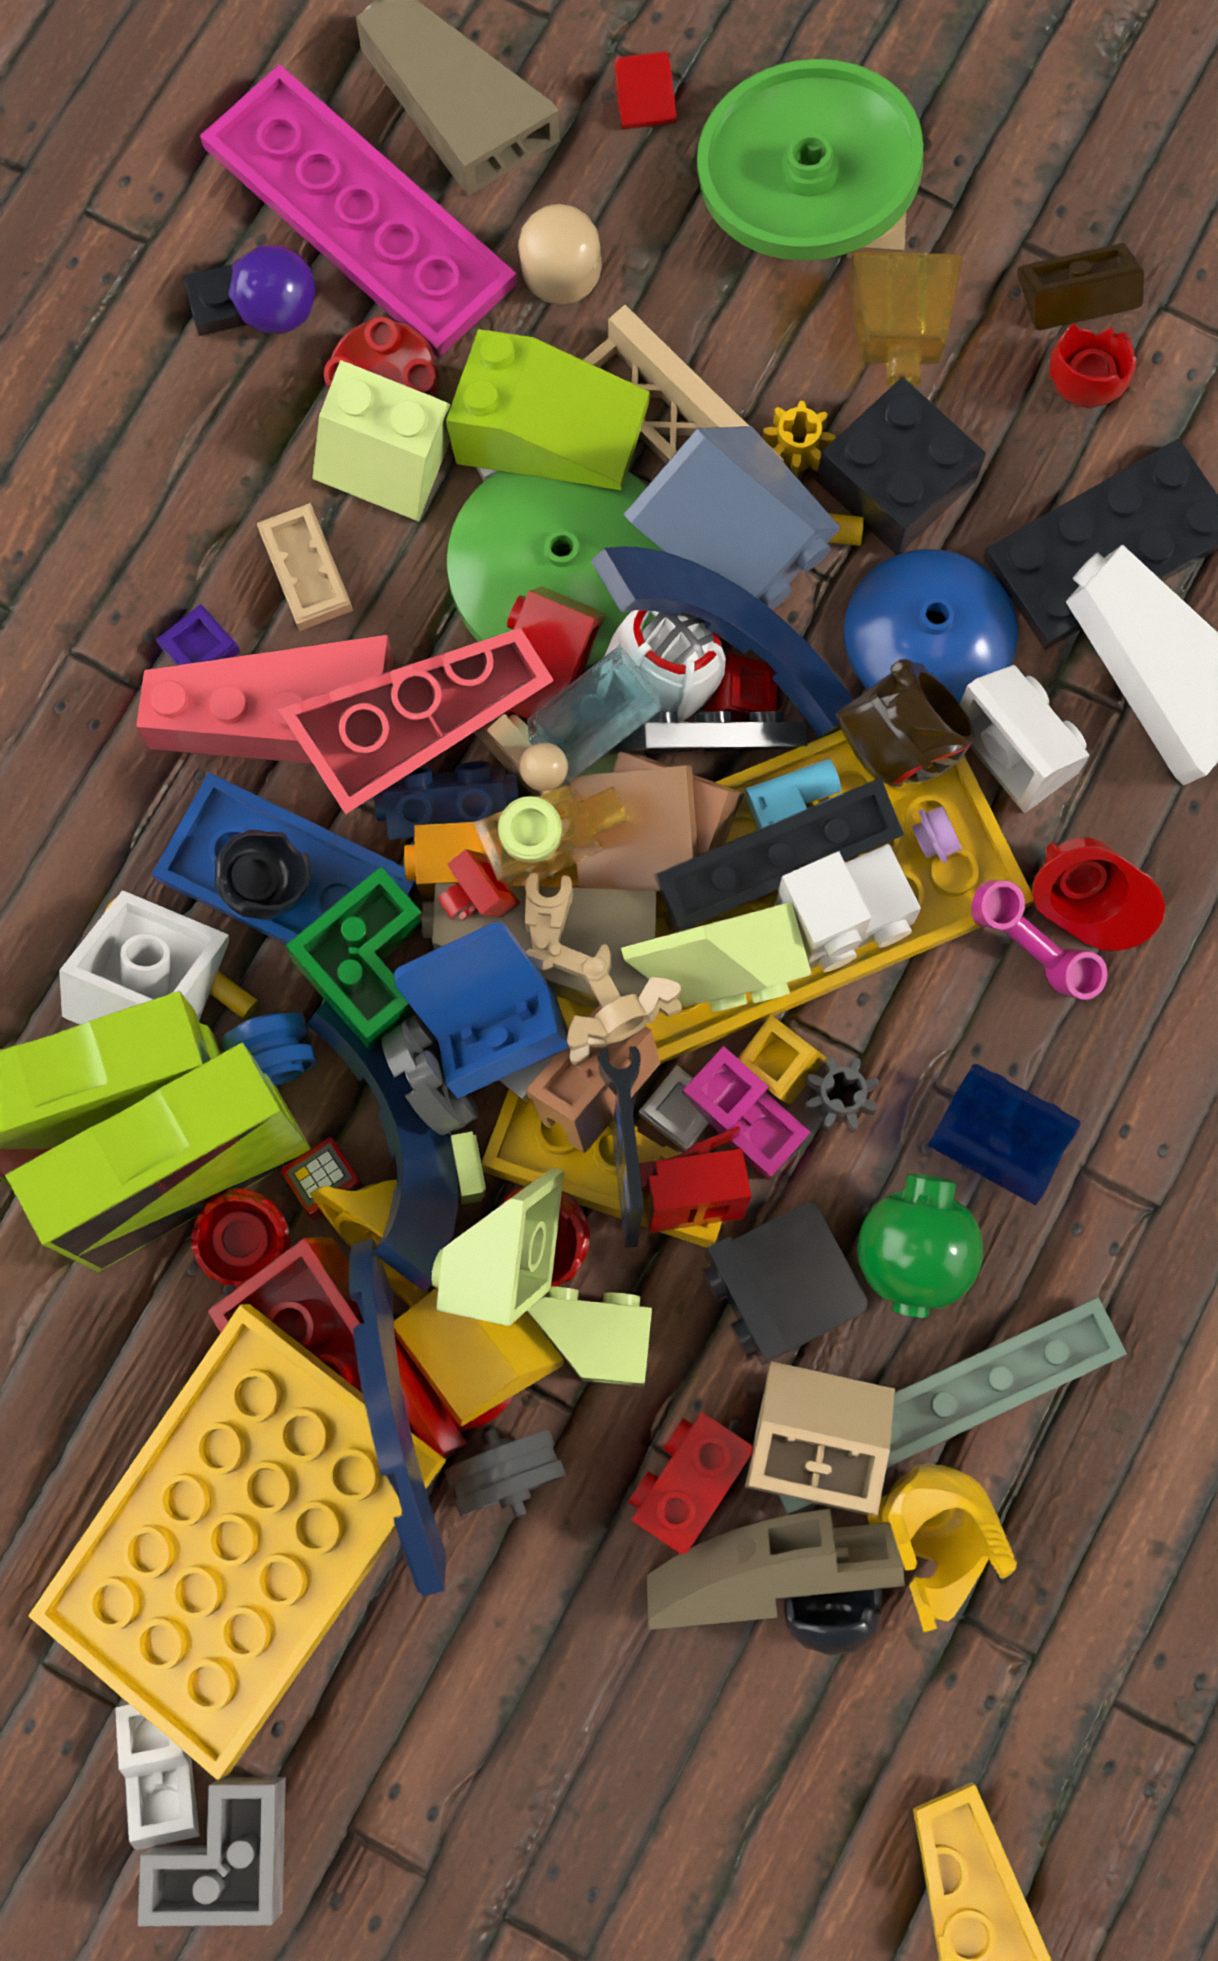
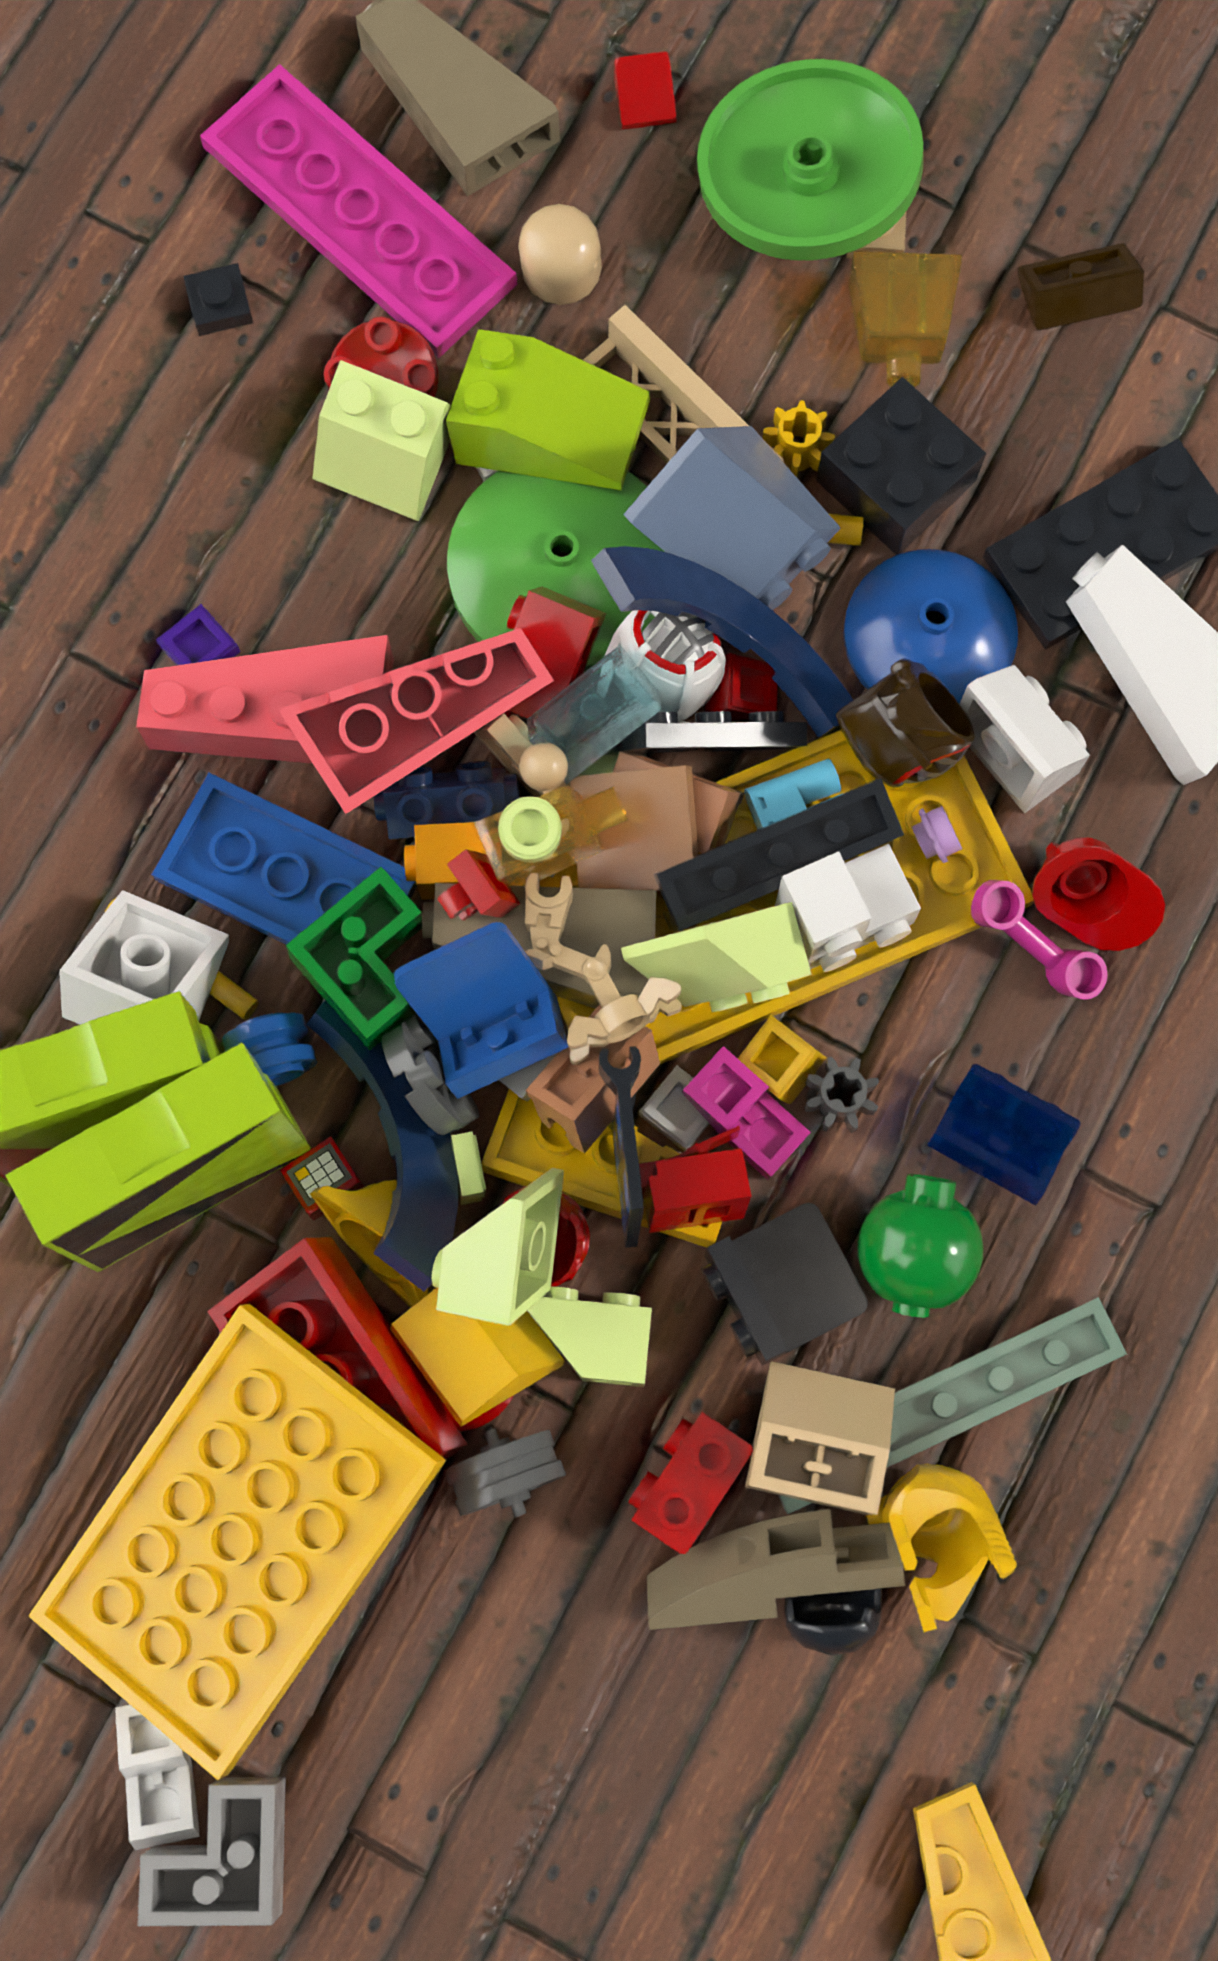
(238, 1236): red hair -> none
(261, 874): black hair -> none
(272, 289): dark purple hair -> none
(304, 567): tan plate -> none
(389, 1418): dark blue tile -> none
(1092, 367): red hair -> none

